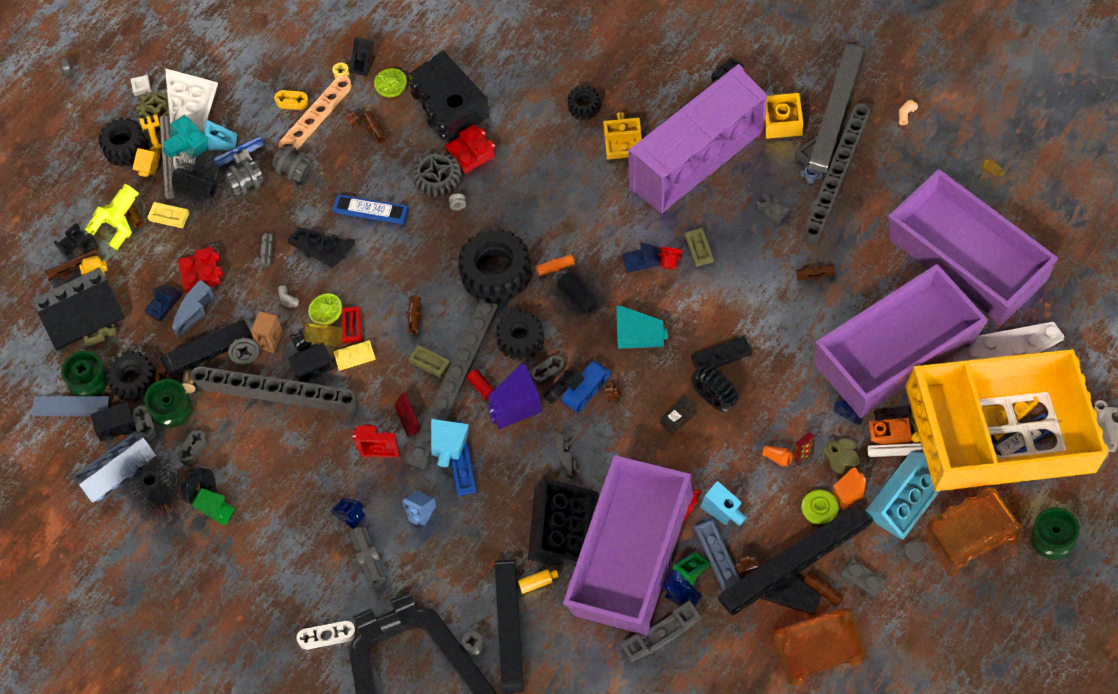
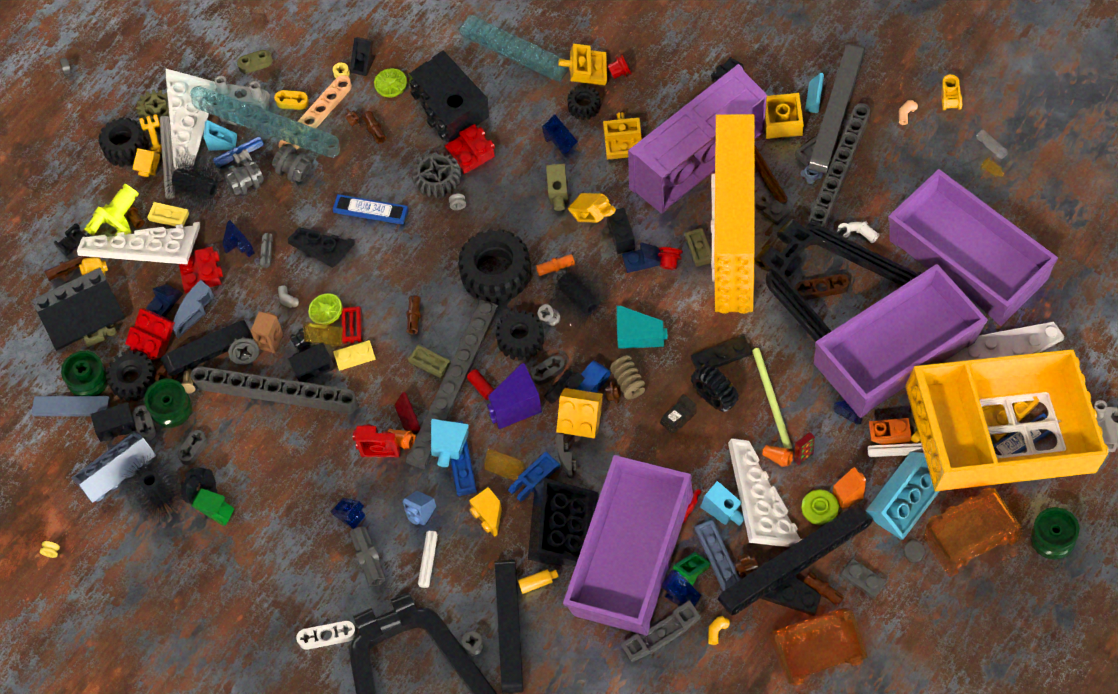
(49, 549): none -> light yellow bush
(141, 85): white tile -> none
(150, 244): none -> white wing
(150, 334): none -> red plate
(184, 138): teal brick -> none
(234, 238): none -> clear blue slope
(251, 95): none -> light grey piece
(254, 61): none -> olive plate
(271, 127): none -> clear light blue beam
(404, 438): none -> orange cone
(427, 559): none -> white axle
(487, 509): none -> yellow slope
(503, 465): none -> clear yellow slope
(512, 47): none -> clear light blue beam
(540, 469): none -> blue hinge
(549, 313): none -> light grey bush
(557, 132): none -> clear blue slope
(557, 186): none -> olive torso
(579, 413): none -> yellow brick
(586, 65): none -> yellow plate
(591, 207): none -> yellow hinge
(619, 67): none -> red piece
(621, 231): none -> black brick
(627, 377): none -> dark tan piece
(714, 628): none -> yellow arm
(733, 214): none -> yellow panel
(761, 504): none -> white wing
(768, 177): none -> reddish brown axle
(772, 399): none -> yellowish green piece
(785, 263): none -> black piece
(814, 94): none -> medium azure slope
(815, 272): reddish brown pin -> none
(837, 289): none -> reddish brown beam
(843, 456): olive plate -> none
(861, 228): none -> white piece
(951, 95): none -> yellow piece
(992, 144): none -> clear axle

